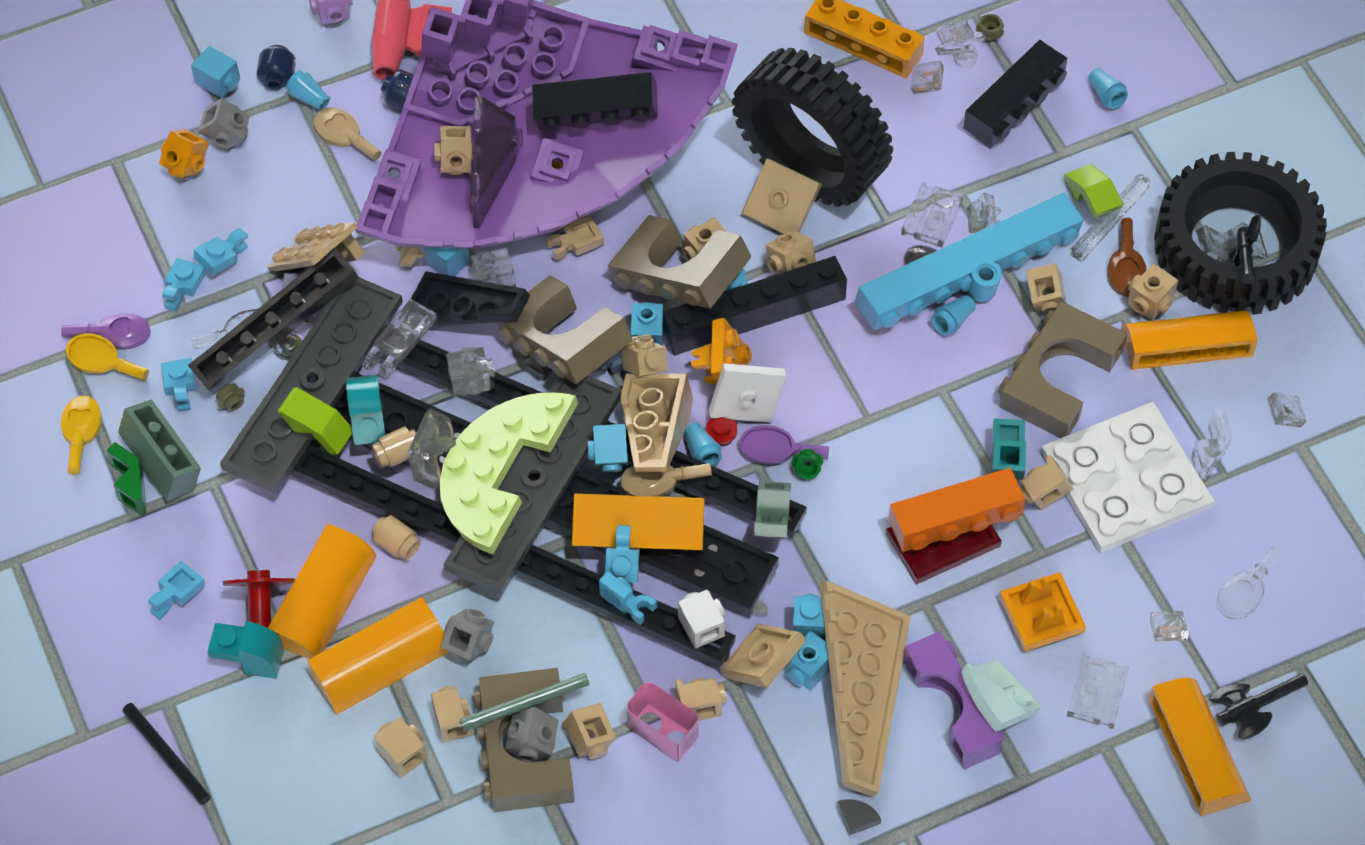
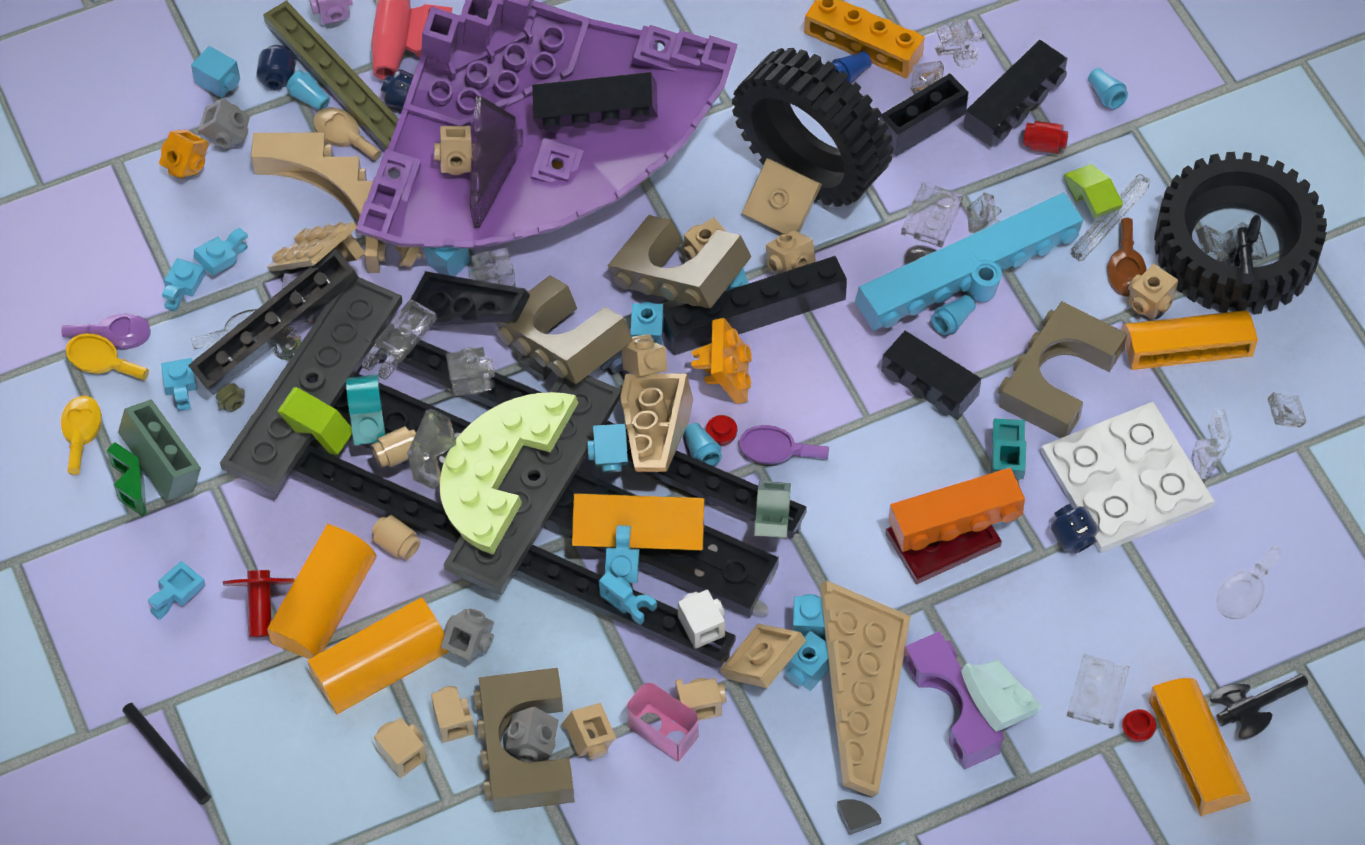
(252, 645): teal brick -> none
(310, 160): none -> tan arch
(333, 72): none -> olive plate
(524, 702): sand green bar -> none
(578, 236): tan plate -> none
(660, 483): tan piece -> none
(747, 392): white plate -> none
(807, 471): green plate -> none
(853, 64): none -> blue cone
(925, 113): none -> black brick
(930, 375): none -> black brick
(993, 22): olive plate -> none
(1042, 611): light orange plate -> none
(1044, 280): tan brick -> none
(1045, 137): none -> red brick
(1045, 484): tan brick -> none
(1074, 528): none -> dark blue head
(1139, 725): none -> red plate
(1169, 626): clear tile -> none

